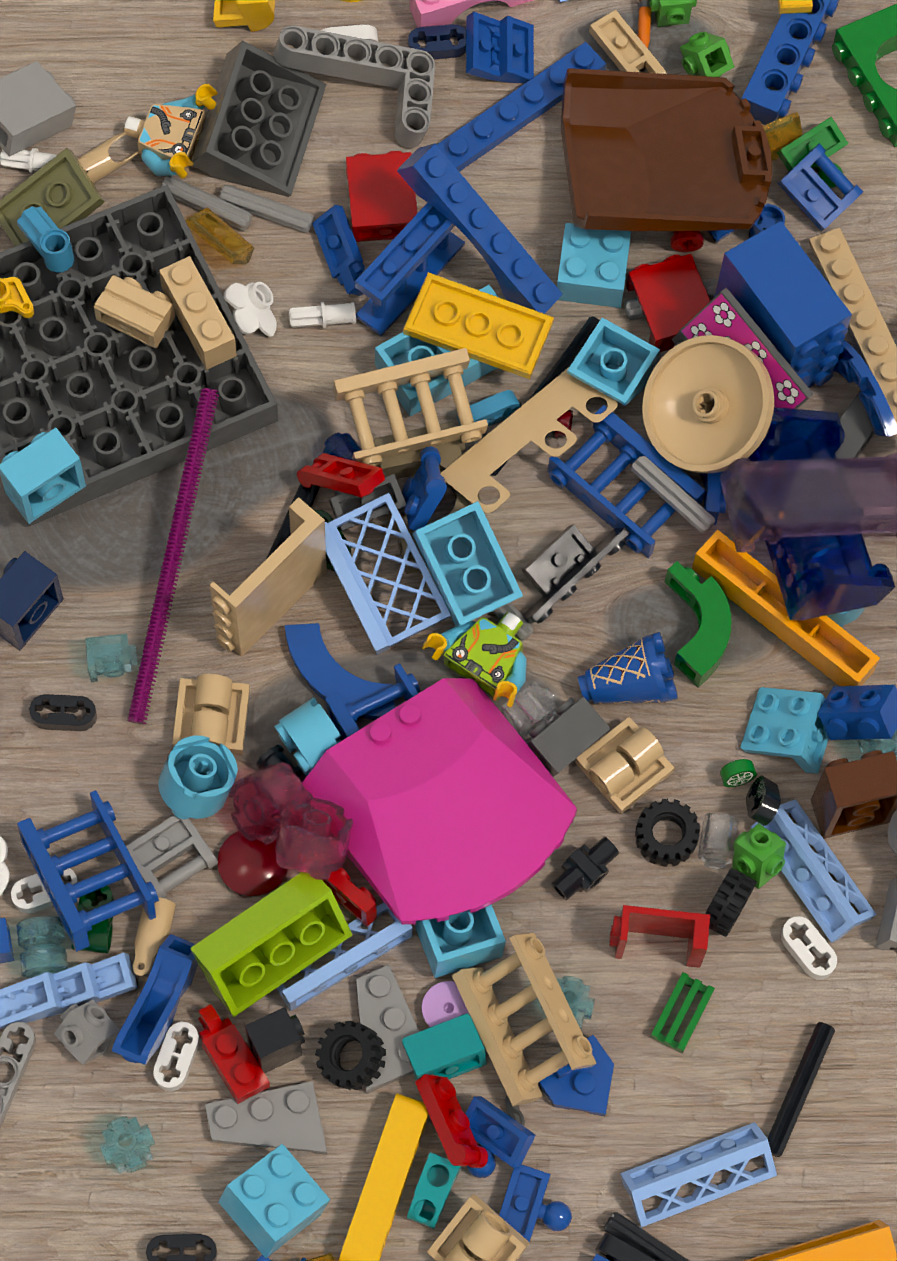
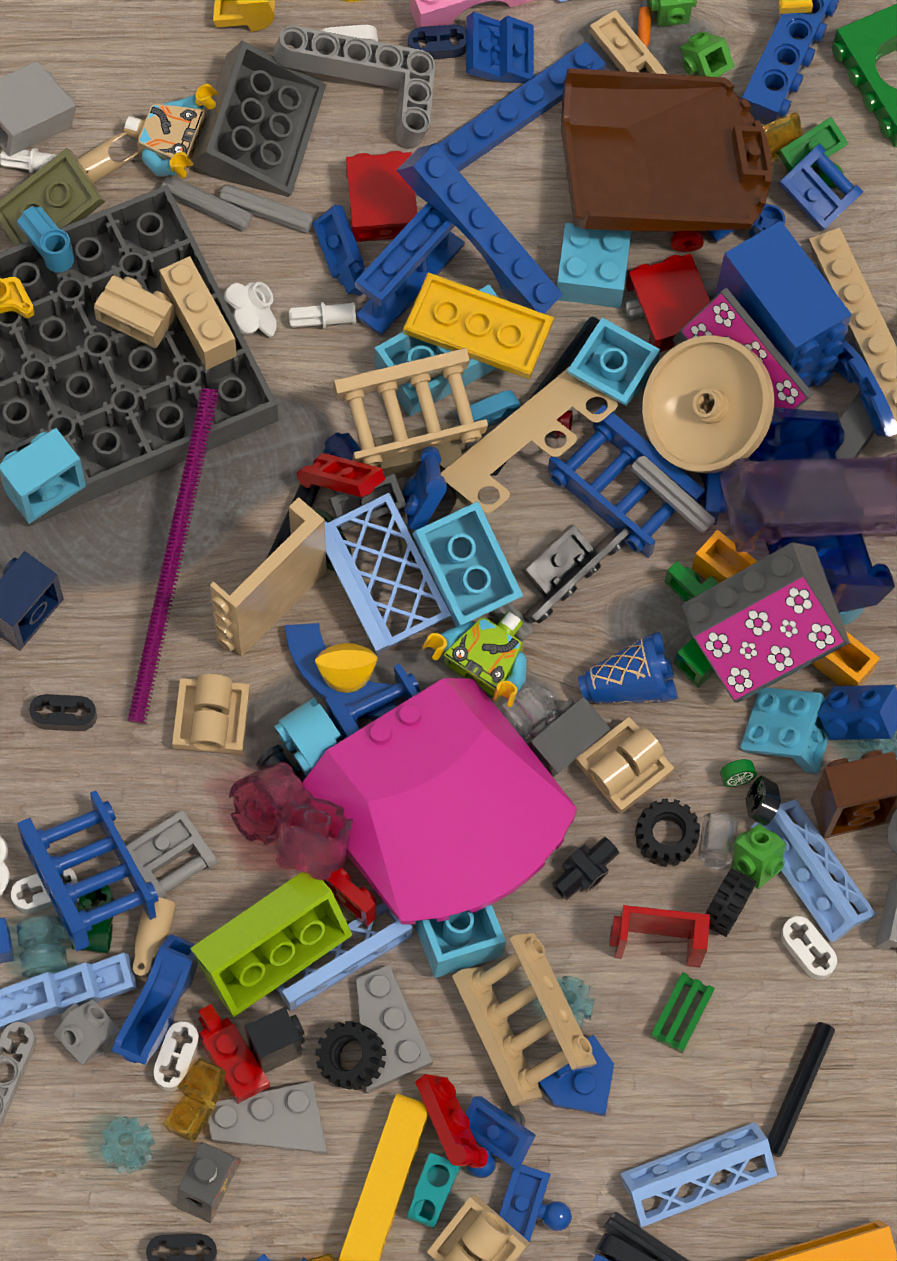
(110, 656): clear light blue brick -> none
(197, 777): medium azure brick -> none
(201, 1091): none -> clear yellow slope
(206, 1181): none -> dark grey torso
(221, 236): clear yellow slope -> none
(249, 866): dark red dish -> none
(273, 1200): medium azure brick -> none
(346, 666): none -> yellow piece
(442, 1003): lavender piece -> none
(446, 1049): teal panel -> none
(767, 621): none -> slope

